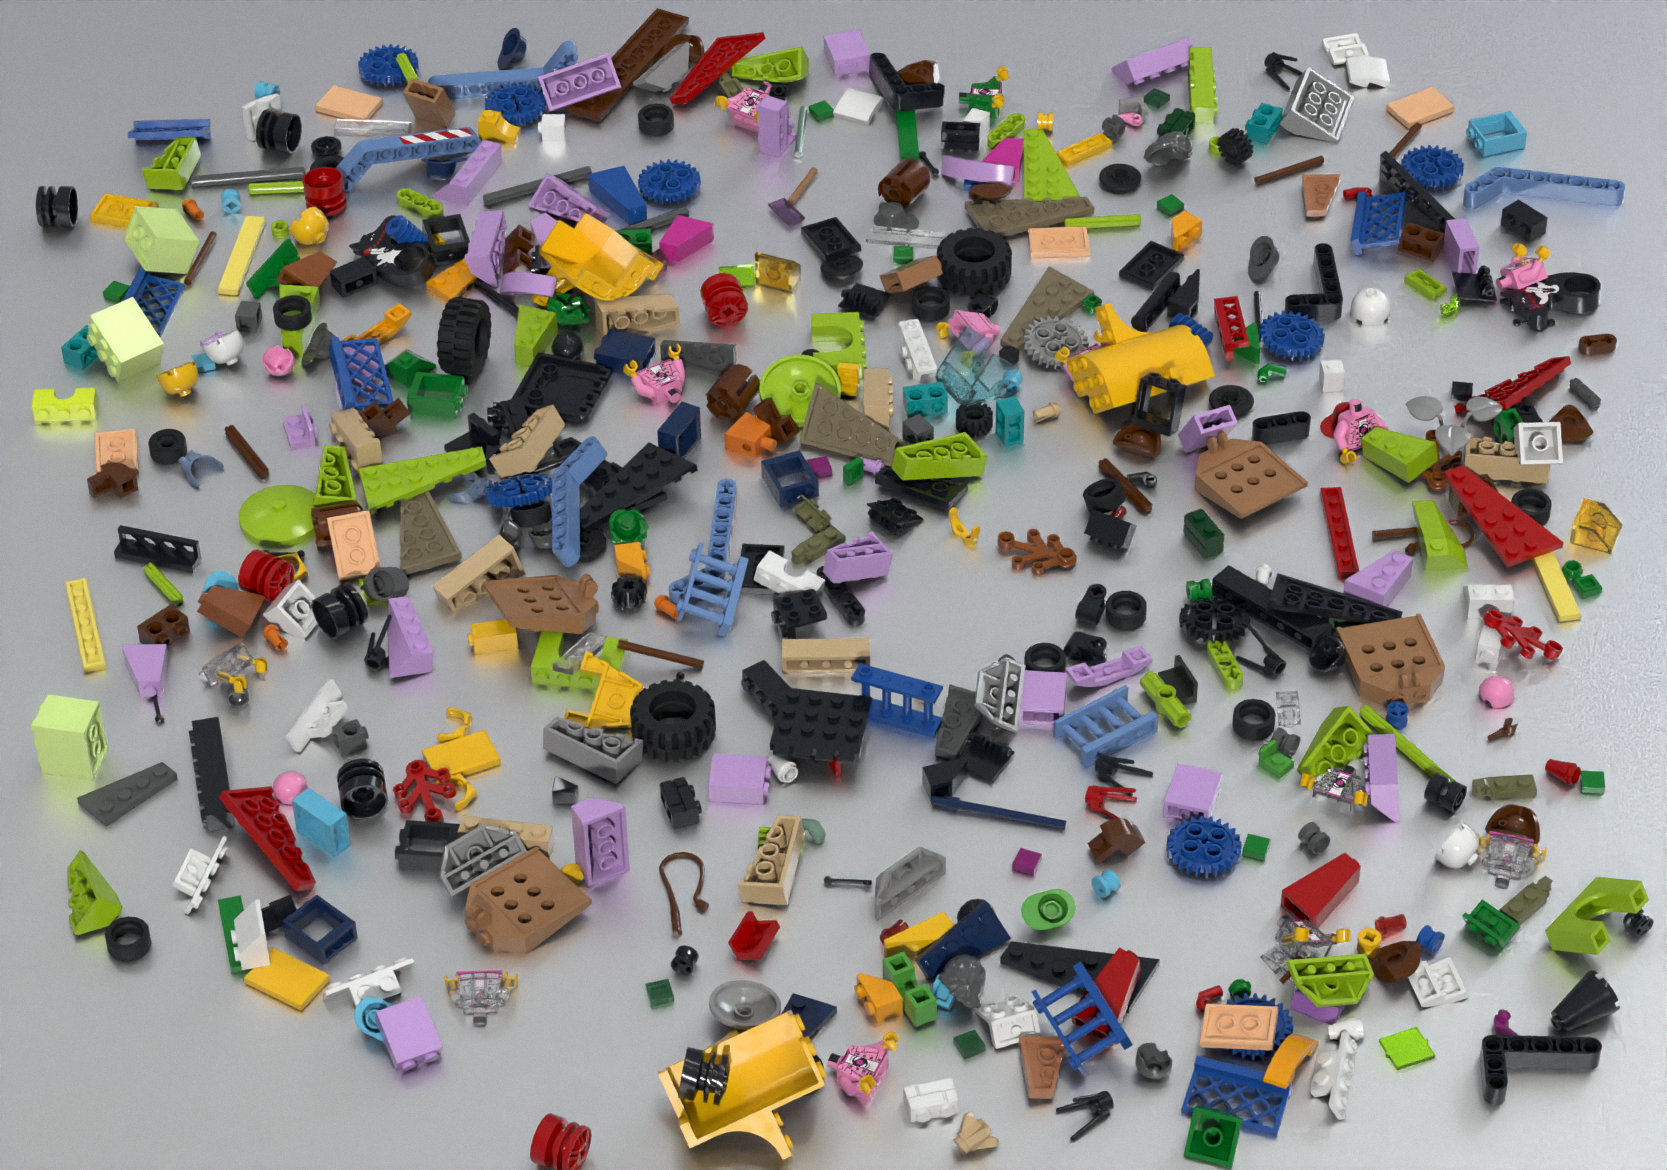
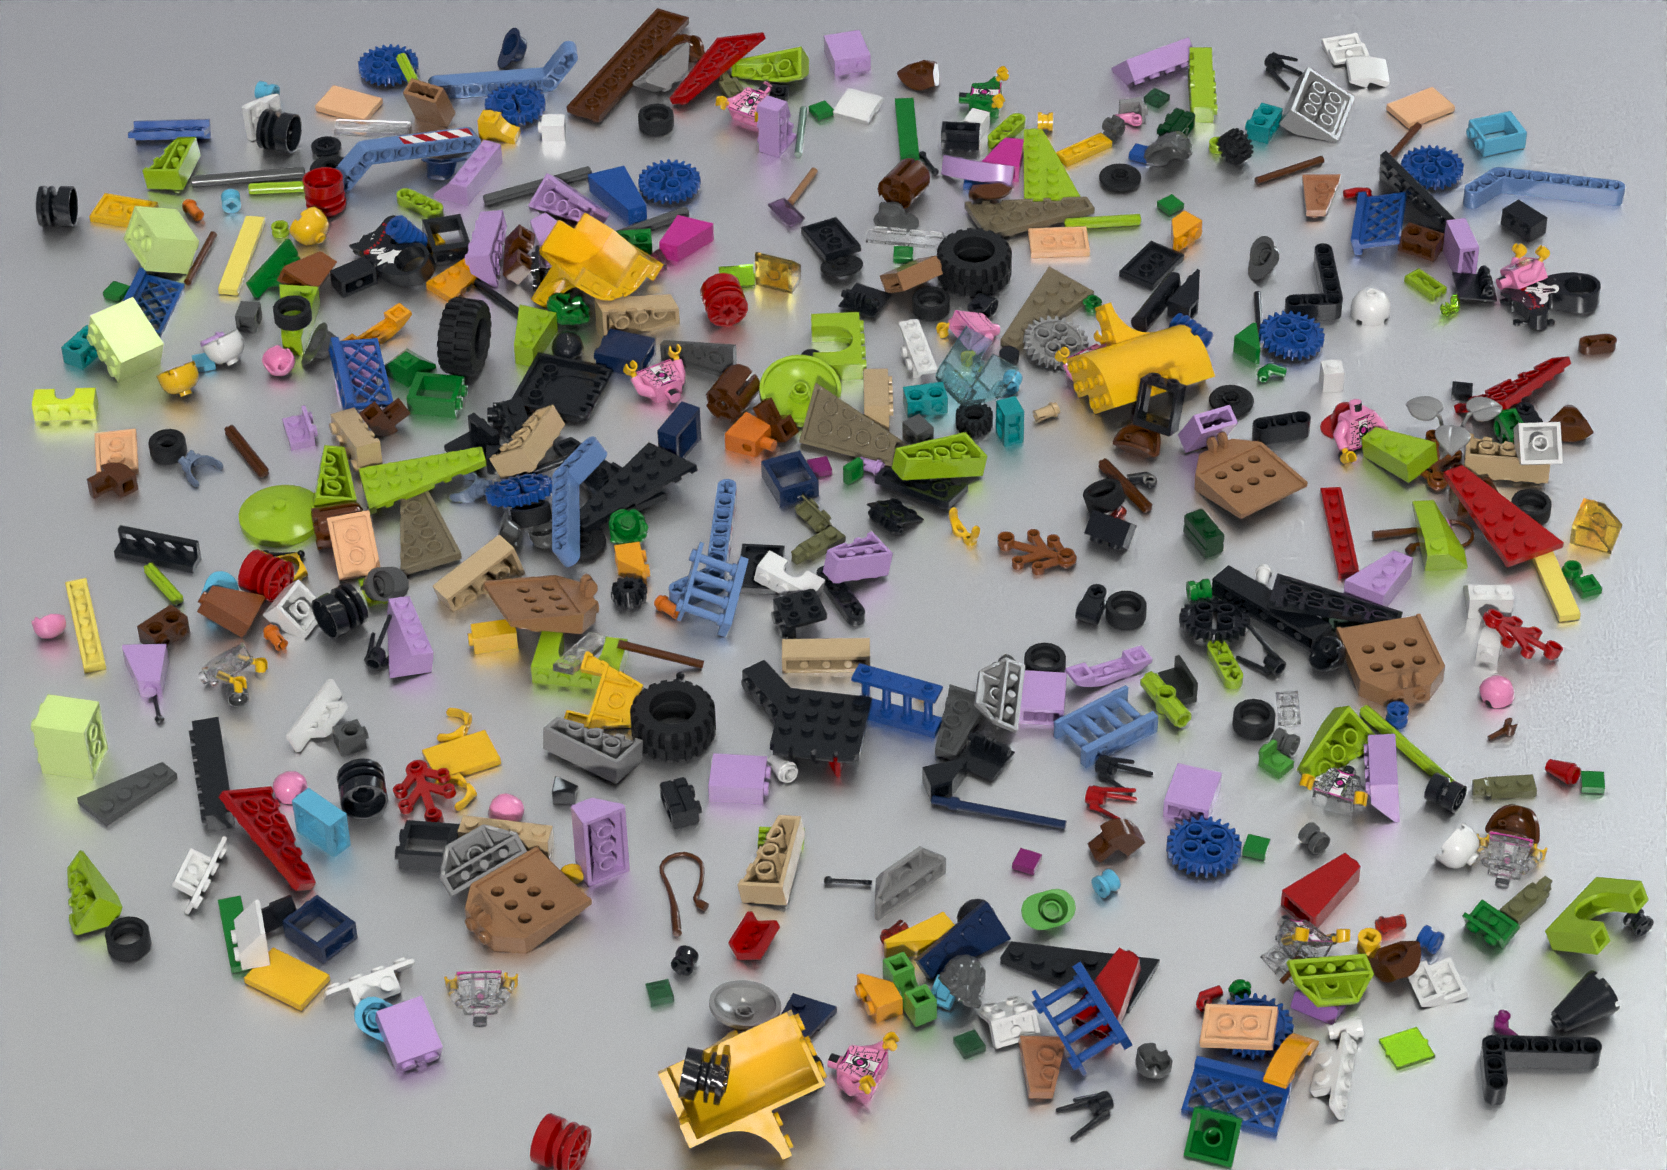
(49, 626): none -> bright pink hair
(506, 808): none -> bright pink hair
(527, 283): lavender slope -> none
(579, 82): lavender slope -> none
(815, 830): sand green arm -> none
(849, 378): yellow bracket -> none
(897, 93): black beam -> none
(930, 1100): white brick -> none
(974, 1134): tan rock -> none
(1085, 648): black piece -> none
(1137, 153): none -> blue tile
(1225, 323): red fence -> none
(1585, 392): dark grey axle -> none

